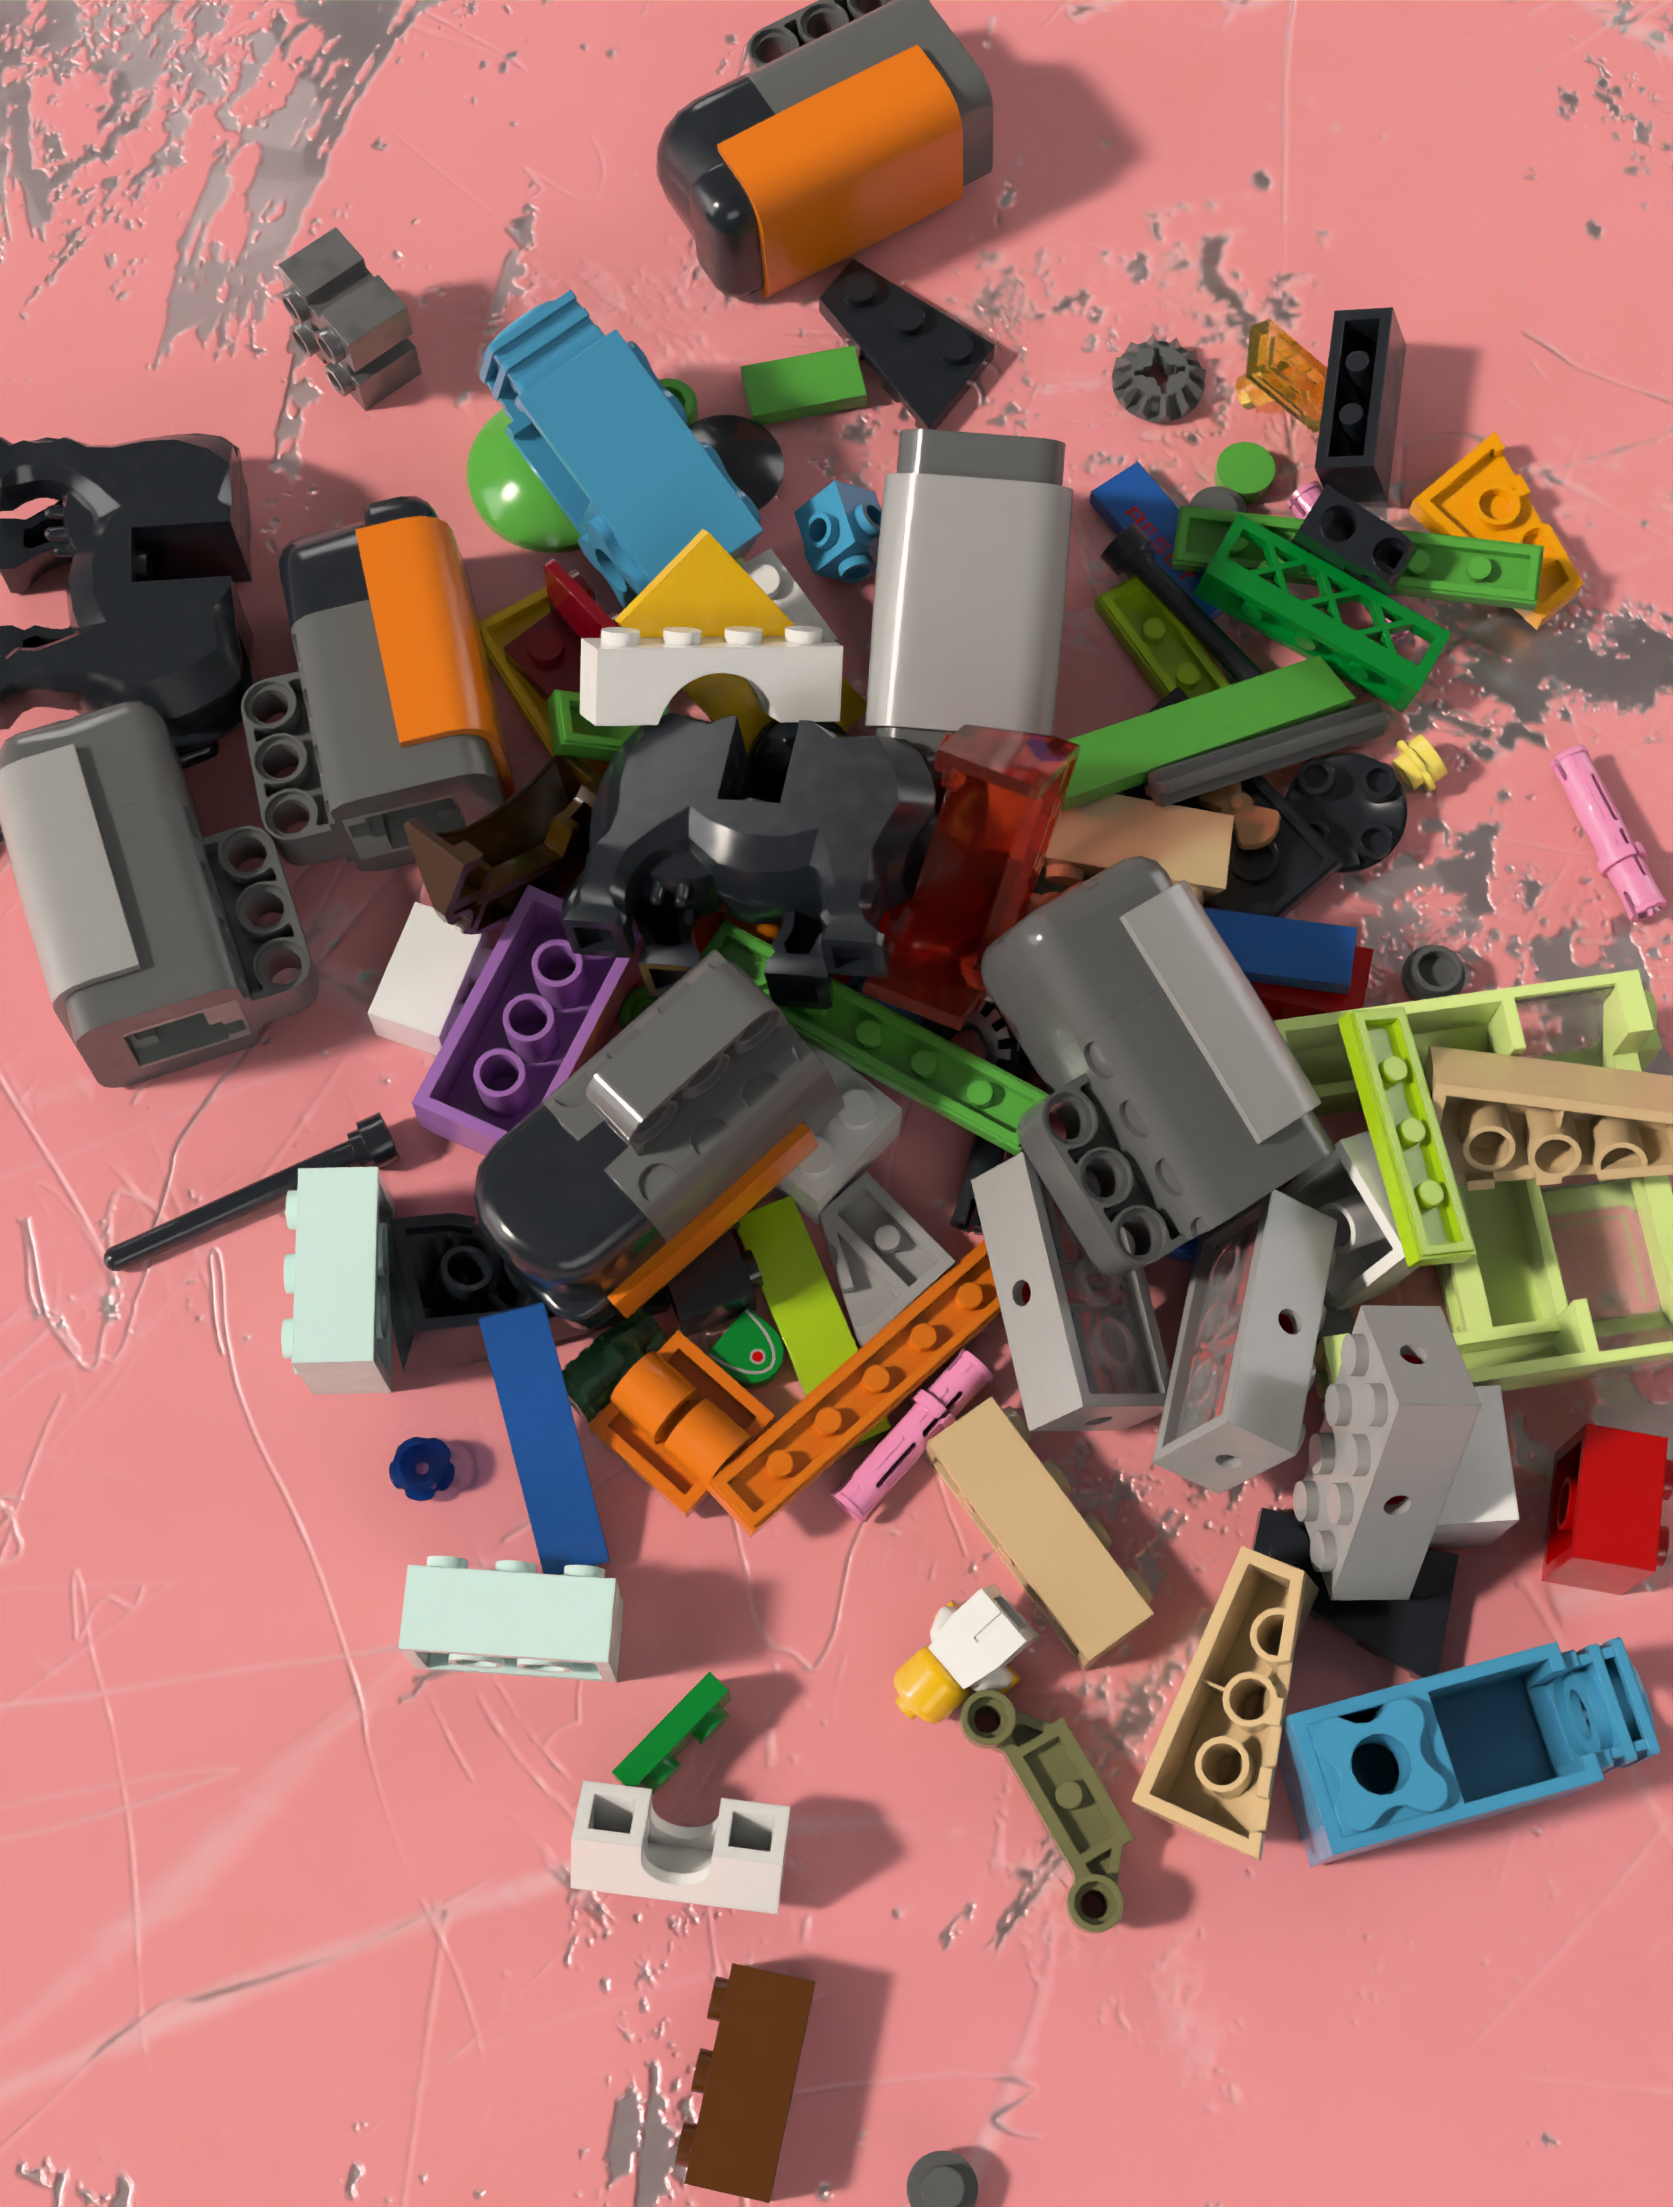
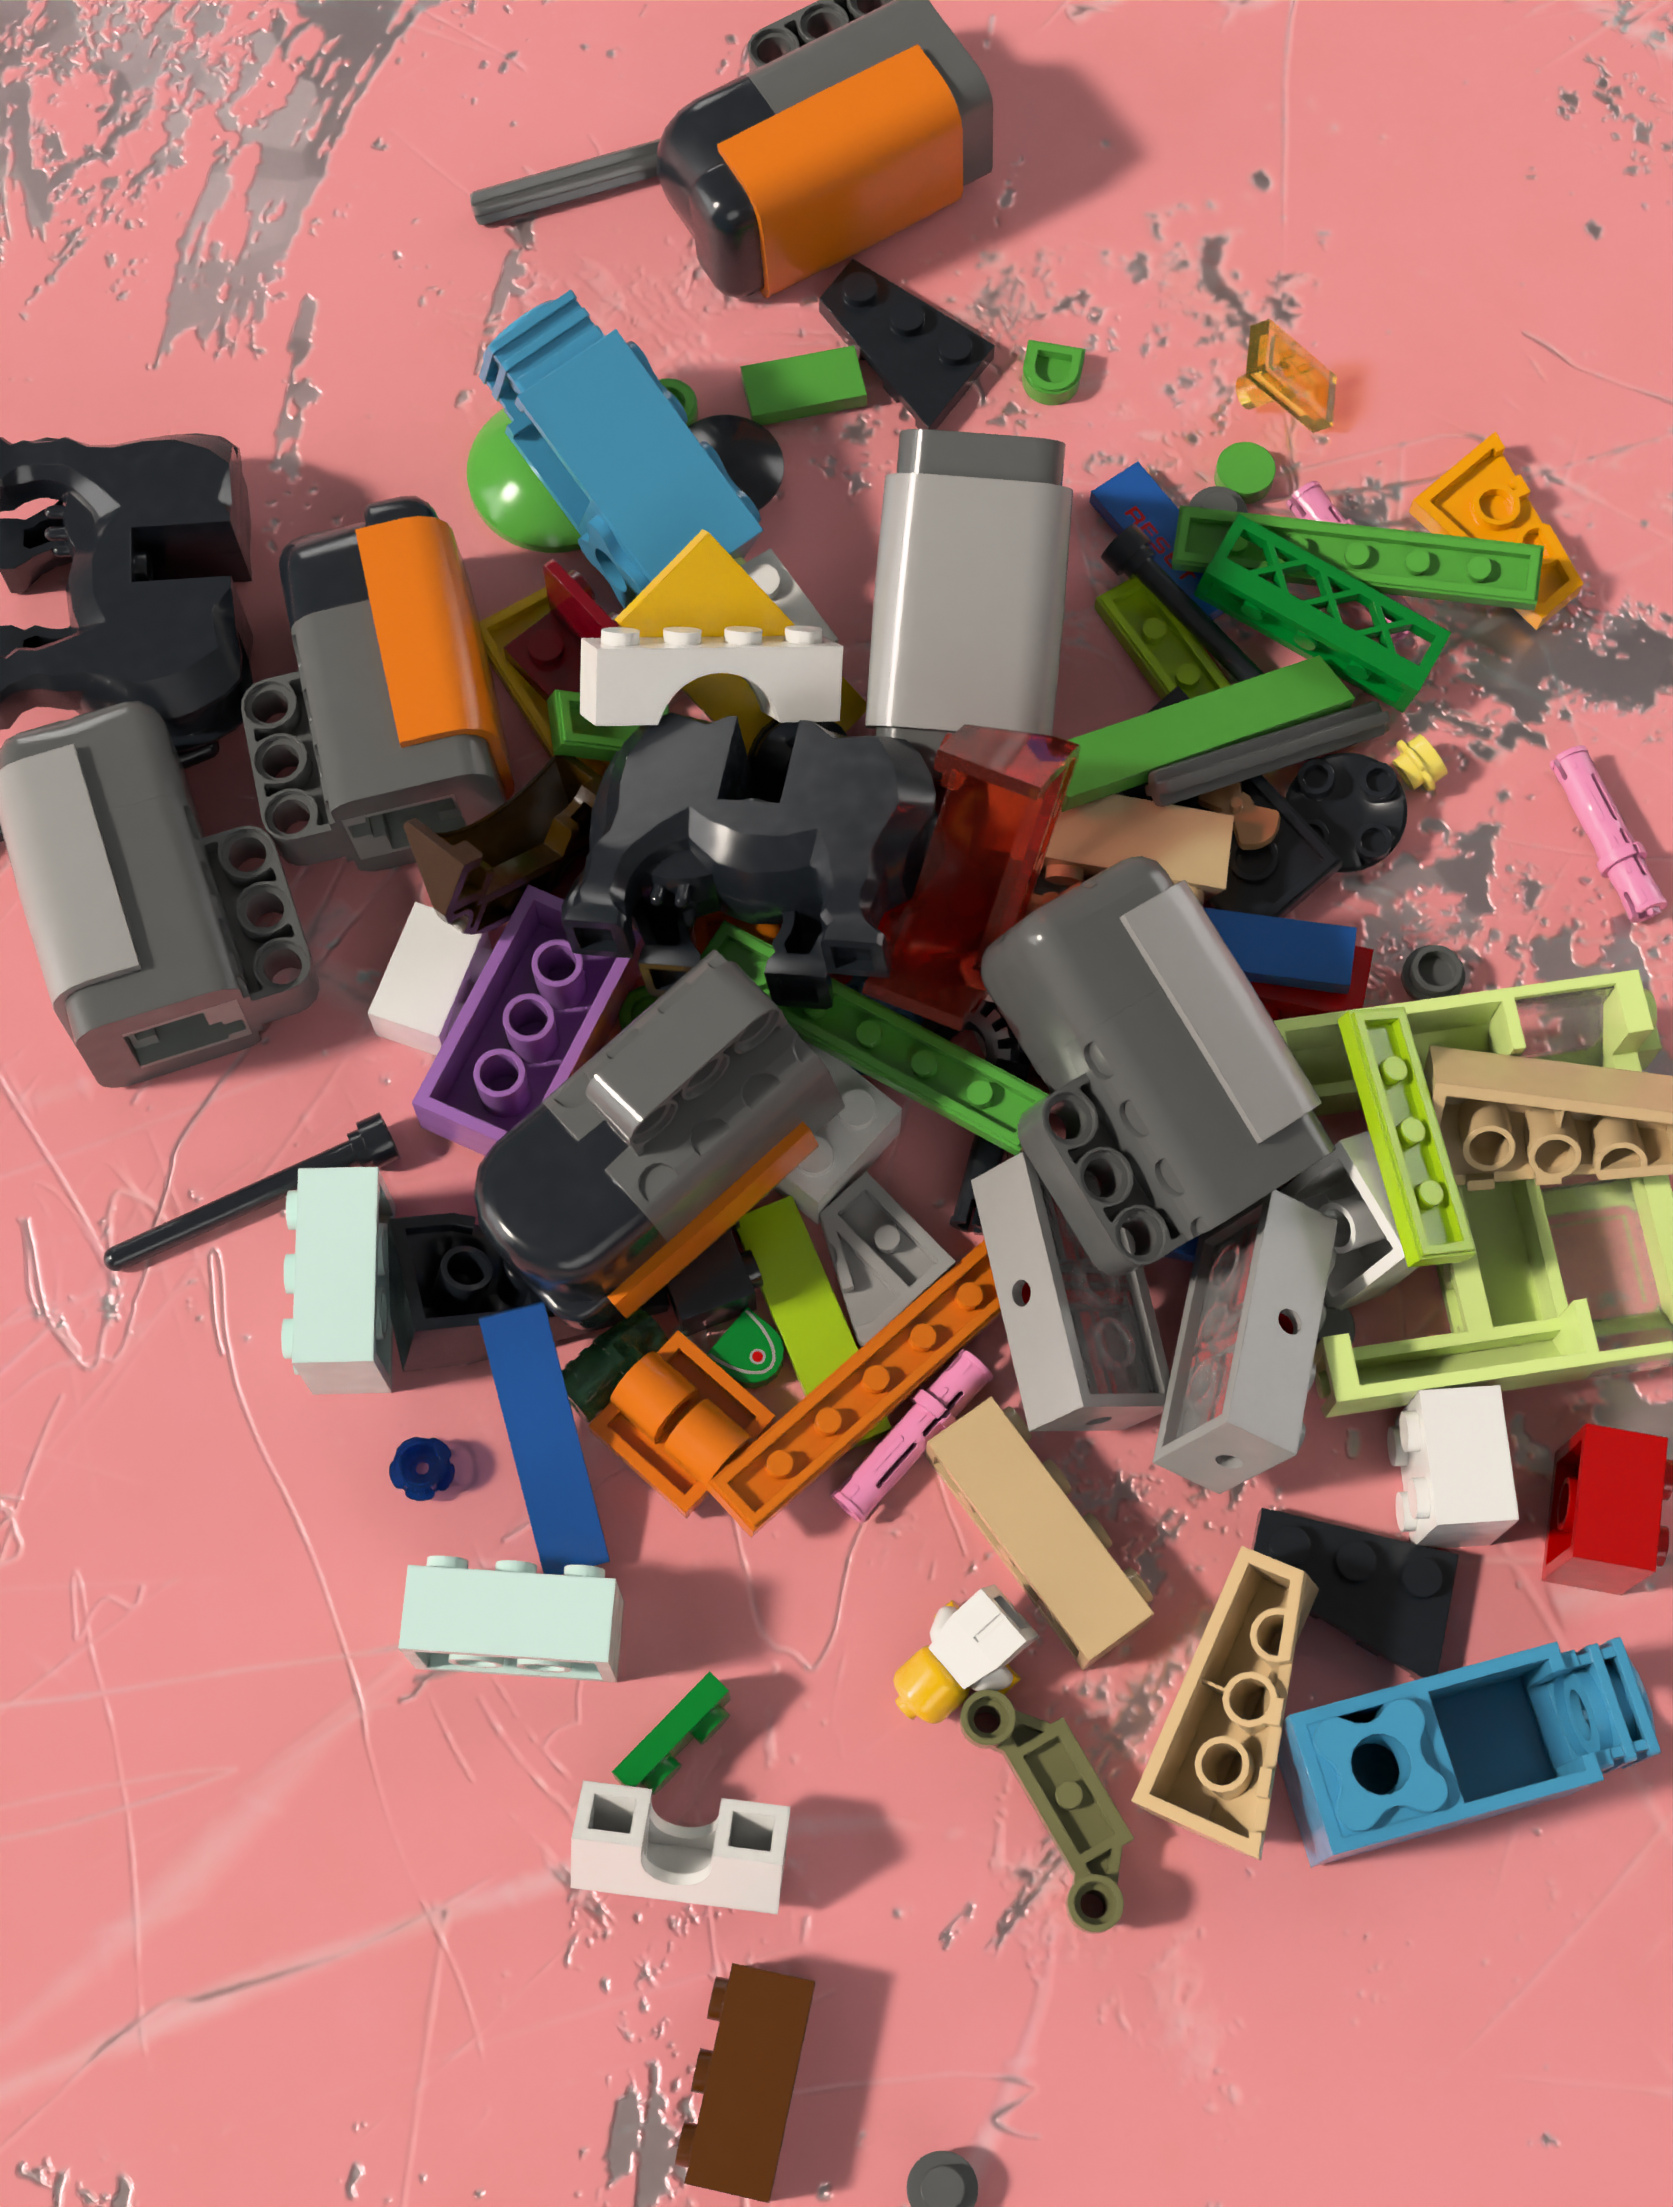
(348, 320): flat silver brick -> none
(565, 183): none -> dark grey axle
(841, 532): dark azure brick -> none
(1052, 372): none -> bright green tile
(1141, 394): dark grey gear -> none
(1355, 541): black leg -> none
(1361, 403): black brick -> none
(1386, 1452): light grey brick -> none

